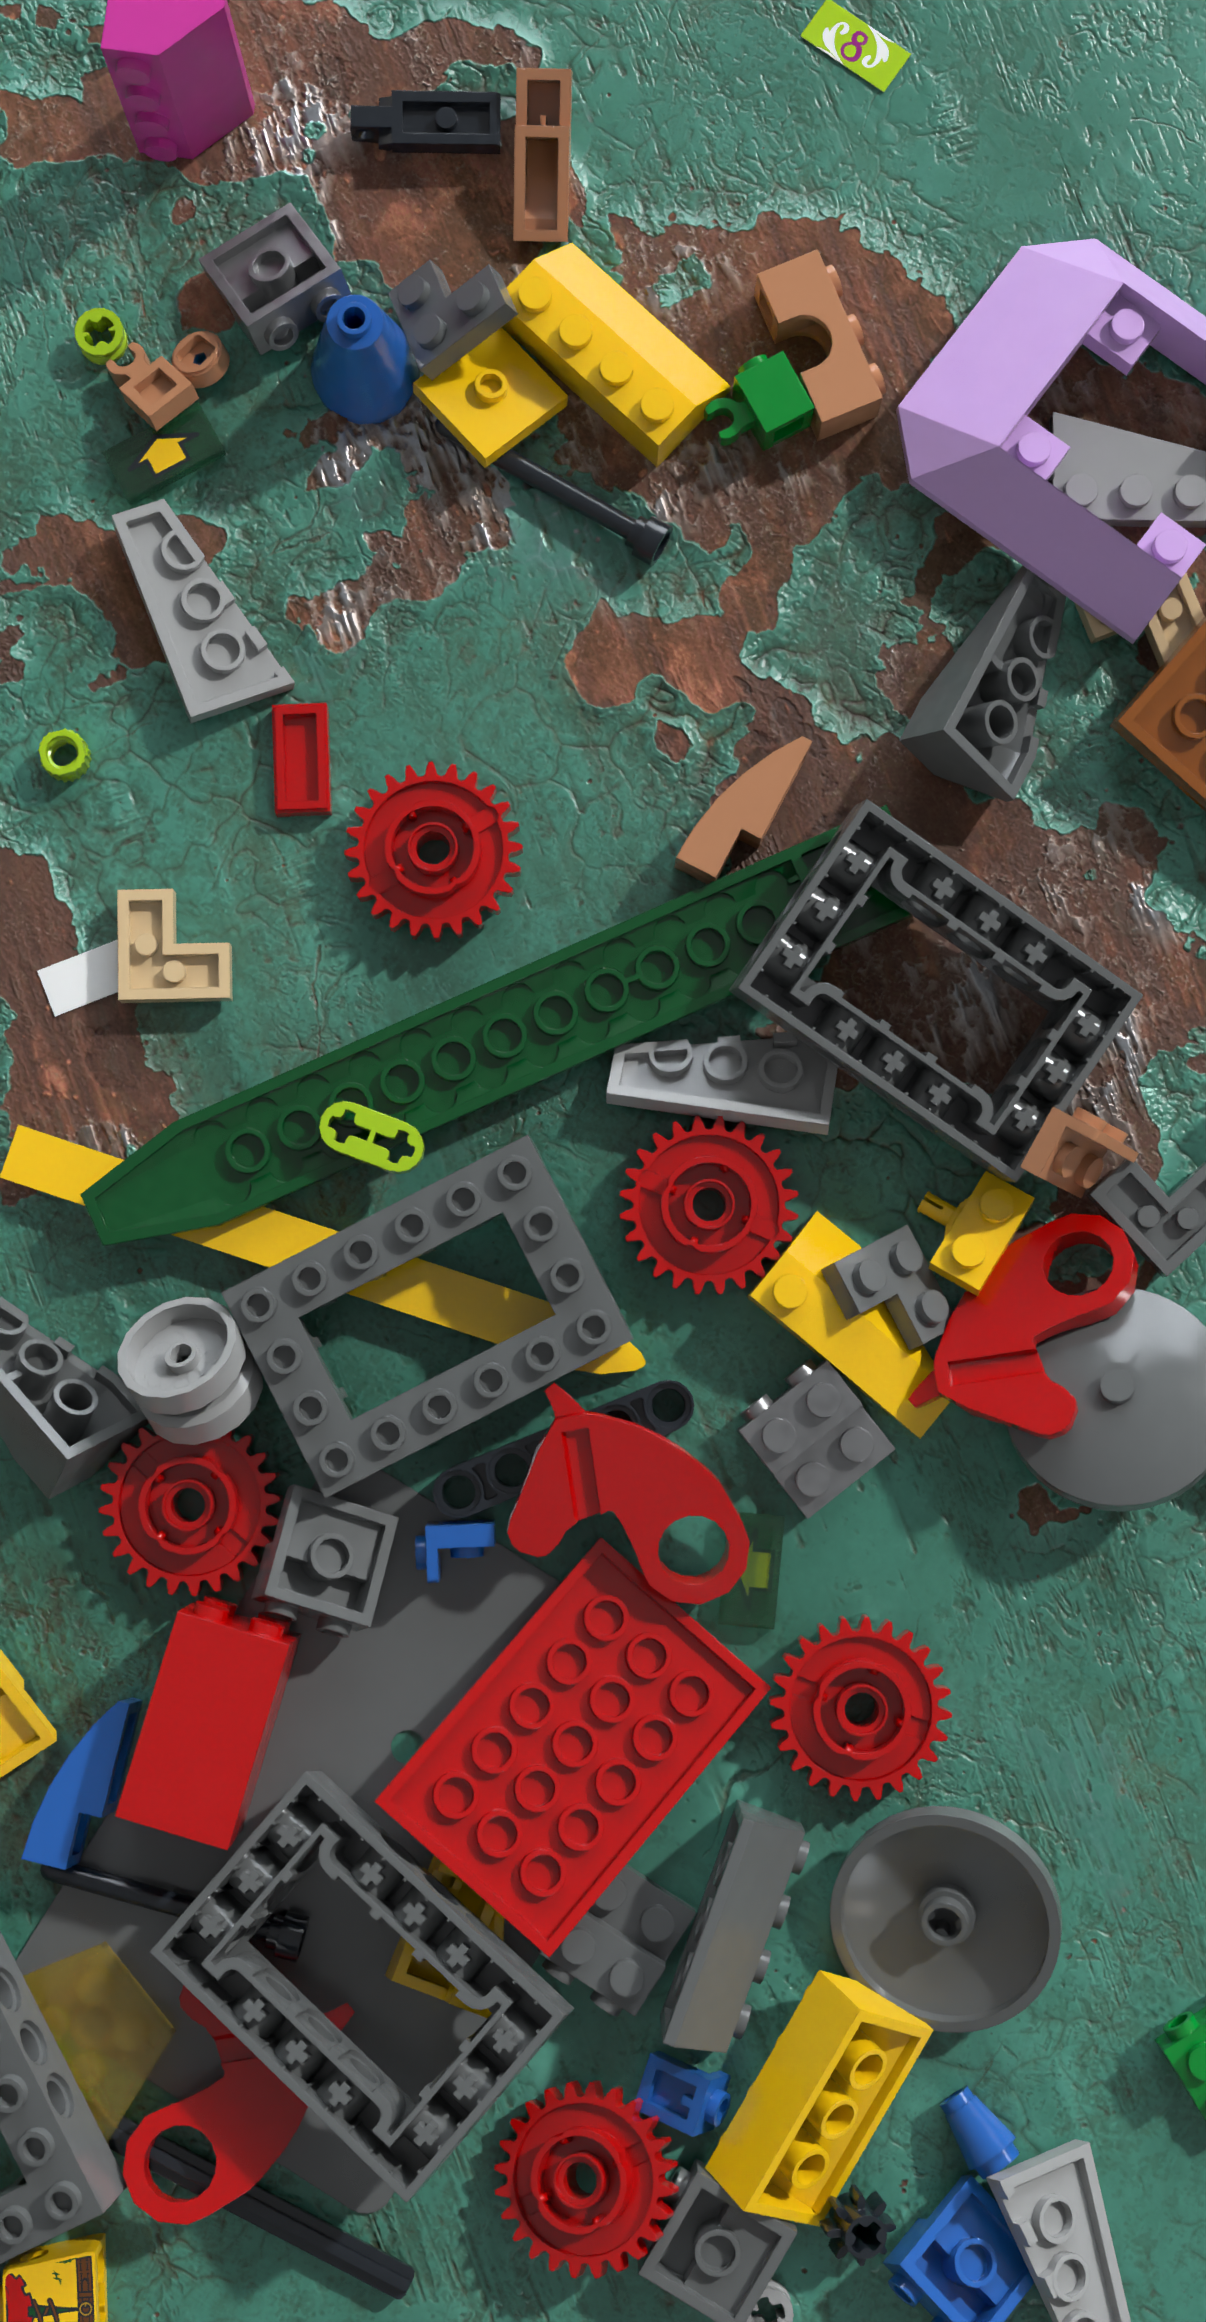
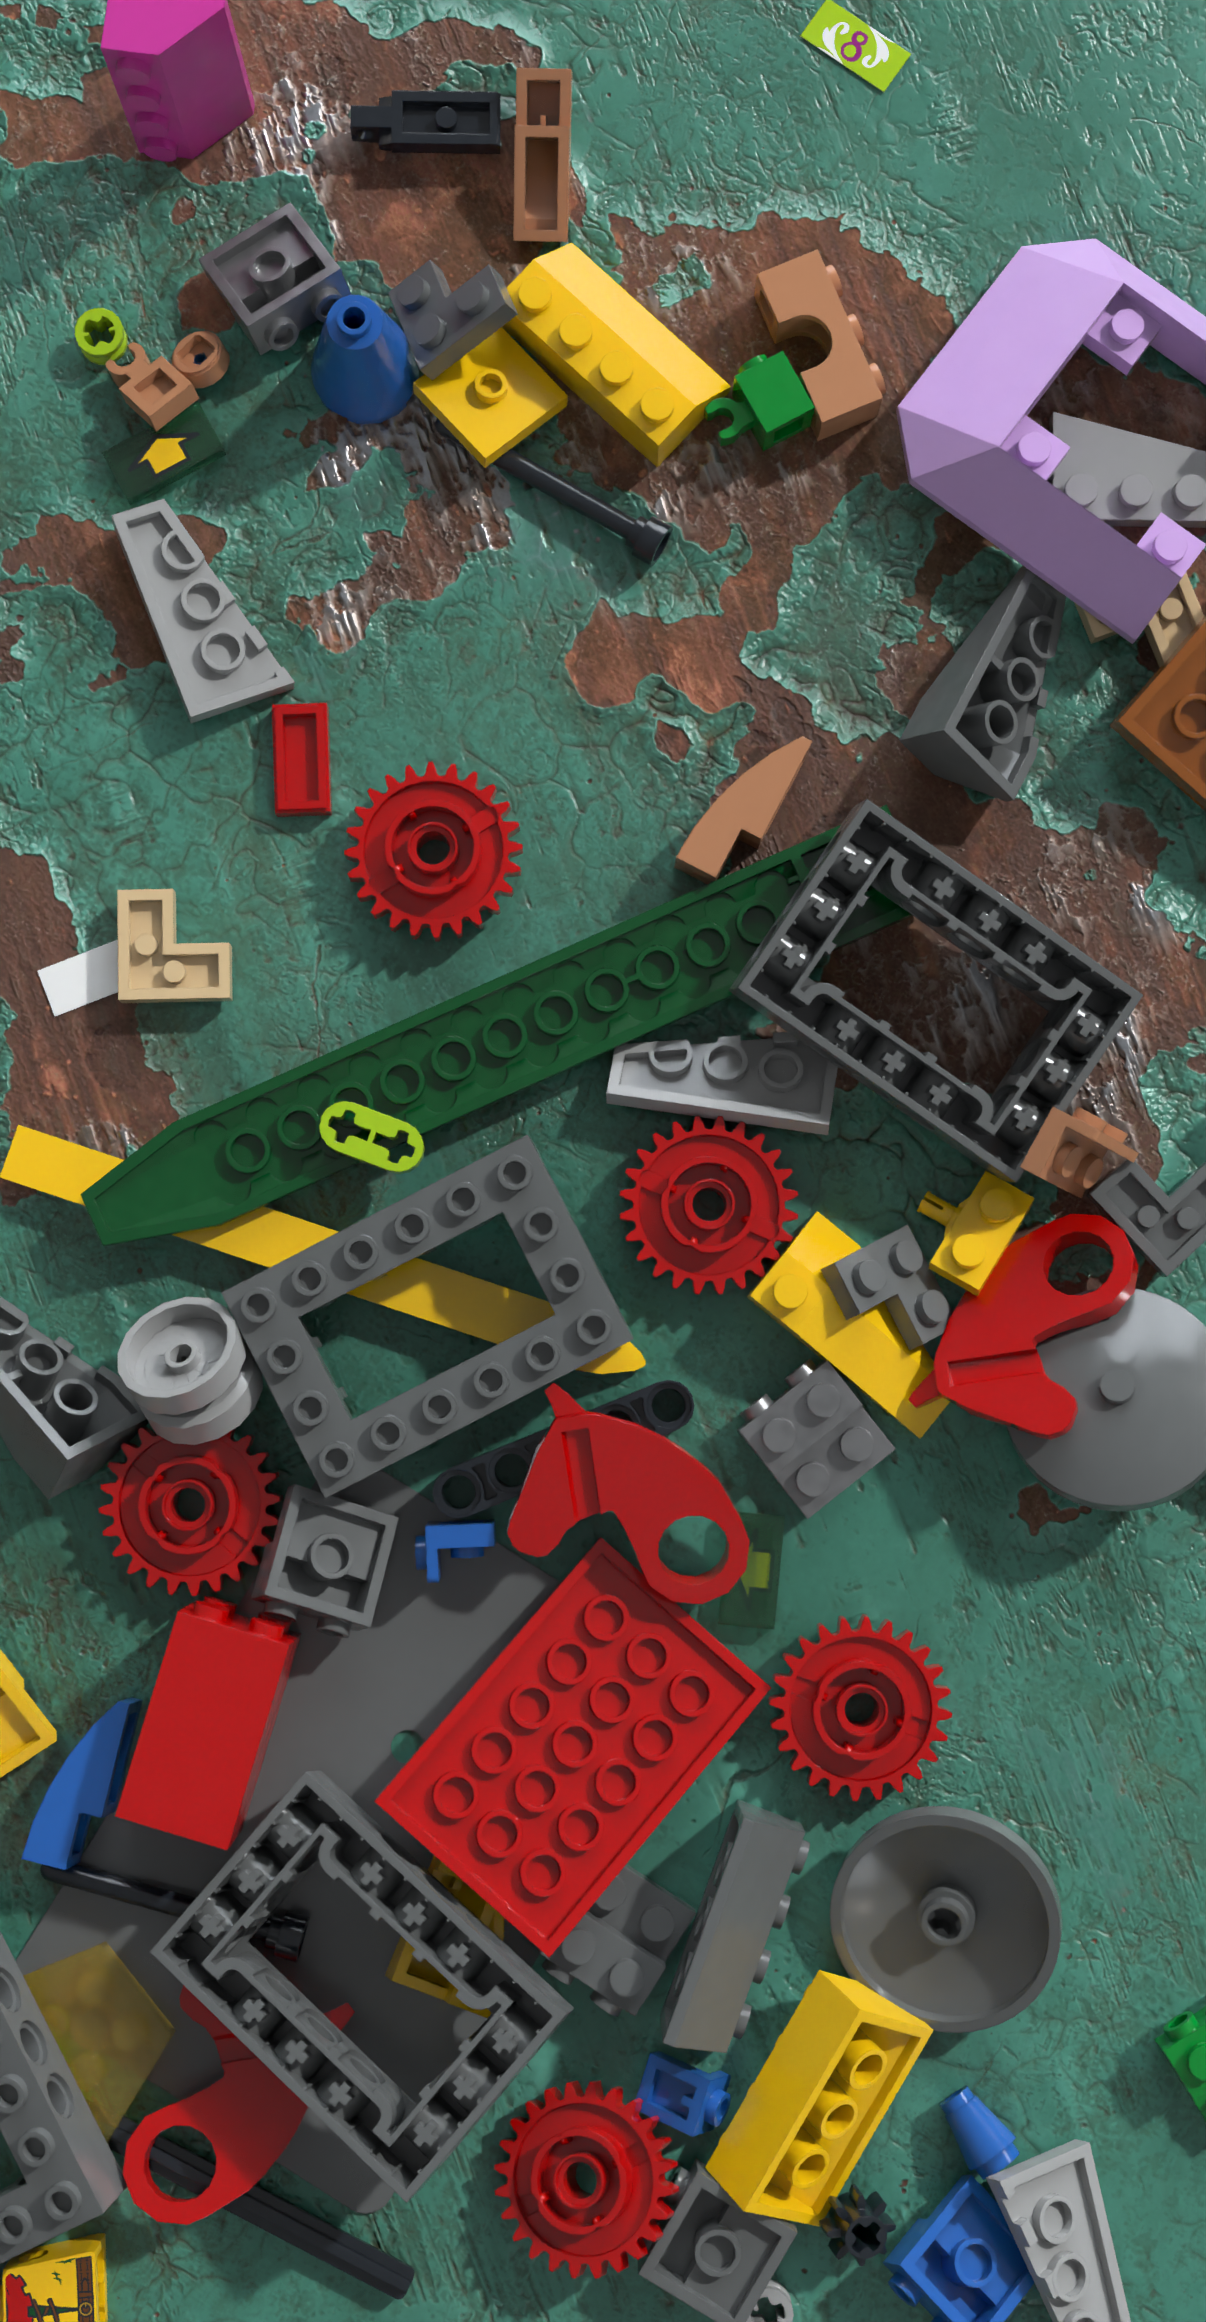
(49, 746): lime axle -> none

